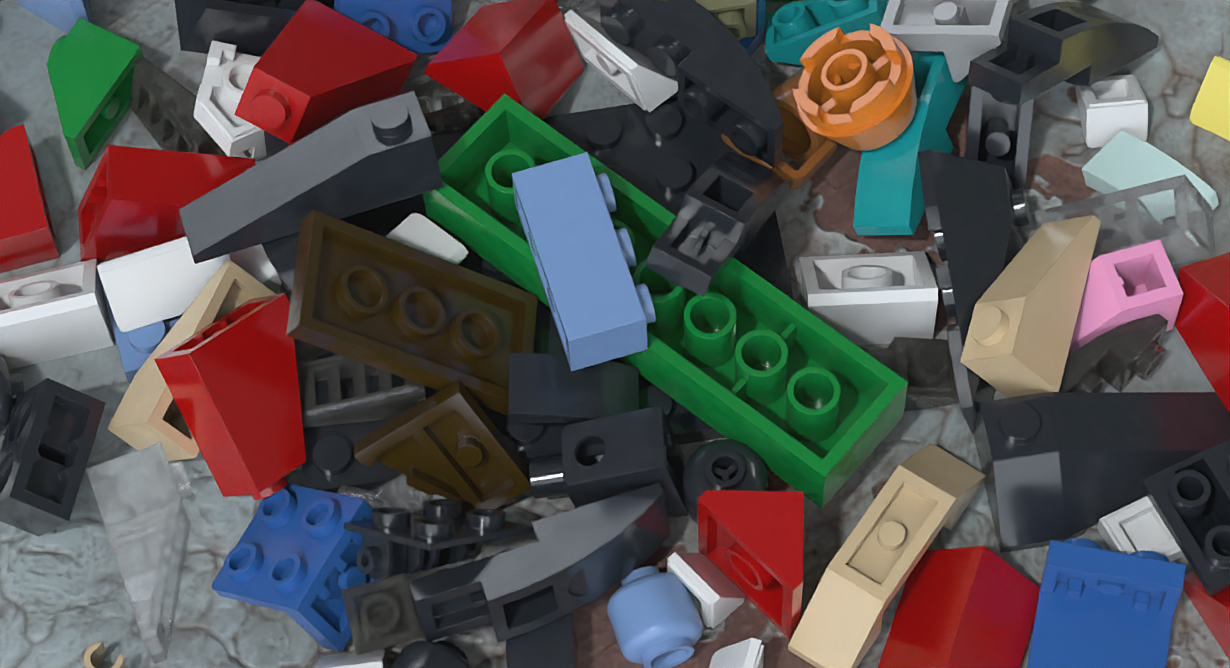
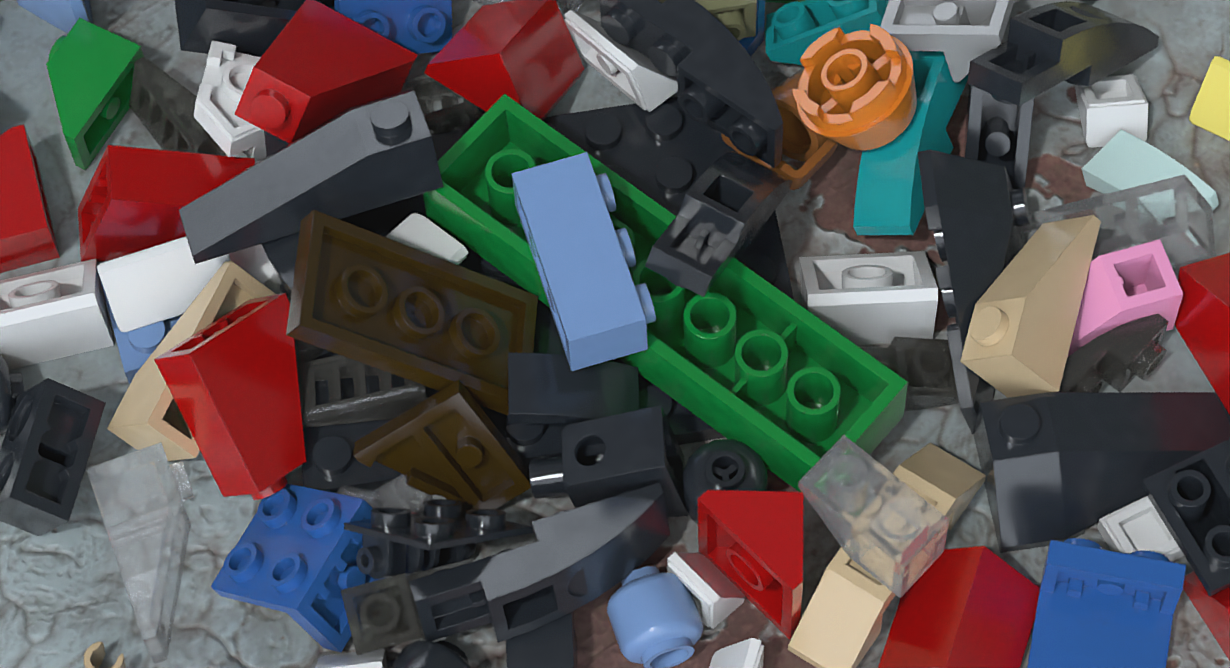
(875, 516): none -> clear slope

